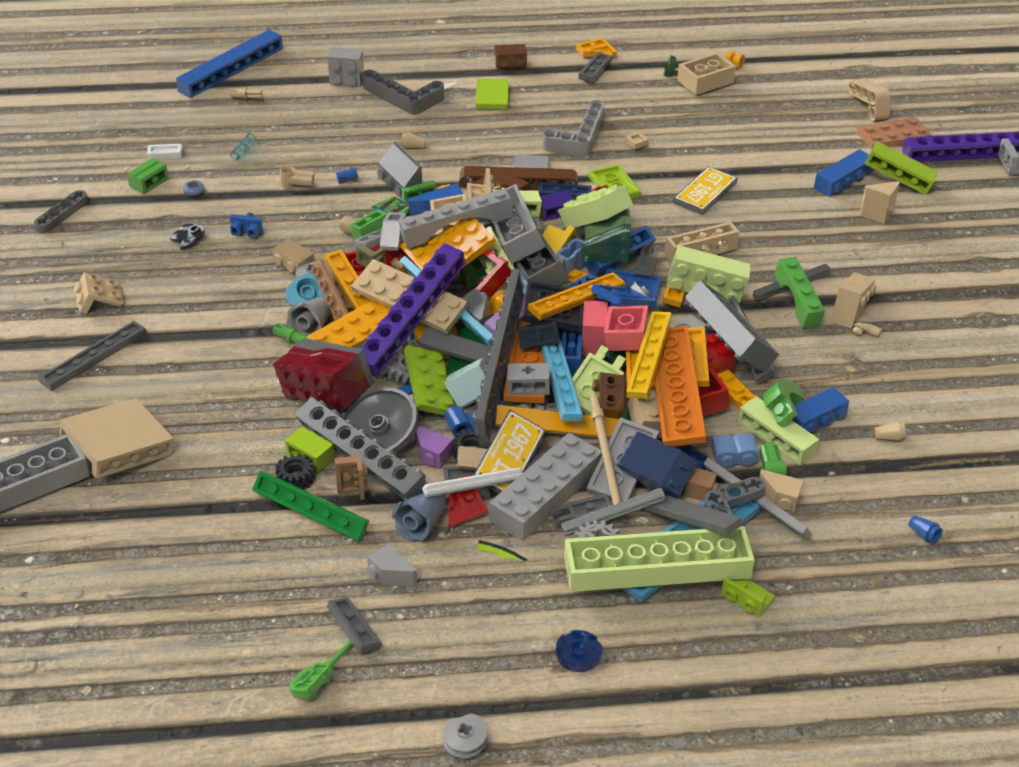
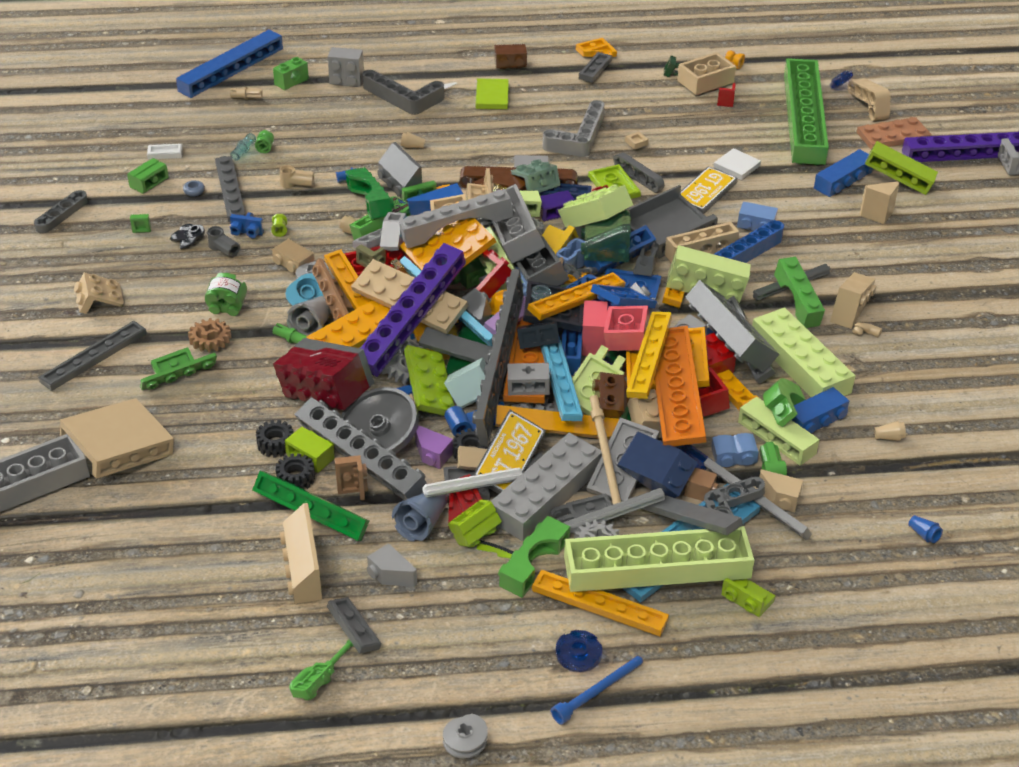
(140, 223): none -> bright green tile
(174, 365): none -> bright green bracket
(209, 335): none -> medium nougat gear
(219, 241): none -> dark grey piece
(225, 294): none -> bright green brick
(229, 186): none -> dark grey plate
(264, 141): none -> bright green wheel
(273, 430): none -> black tyre
(279, 225): none -> lime bush
(290, 73): none -> bright green brick
(302, 557): none -> tan slope
(377, 200): none -> green arch
(475, 523): none -> lime brick
(518, 573): none -> bright green arch
(538, 175): none -> sand green bracket
(540, 292): none -> clear light blue tile
(562, 711): none -> blue piece
(578, 272): none -> dark grey piece
(602, 603): none -> light orange plate
(652, 182): none -> dark grey beam
(668, 216): none -> dark grey panel
(726, 96): none -> red panel
(737, 164): none -> white tile
(754, 215): none -> medium blue brick
(754, 242): none -> blue beam
(803, 354): none -> yellowish green brick
(805, 112): none -> bright green brick
(841, 78): none -> clear blue gear

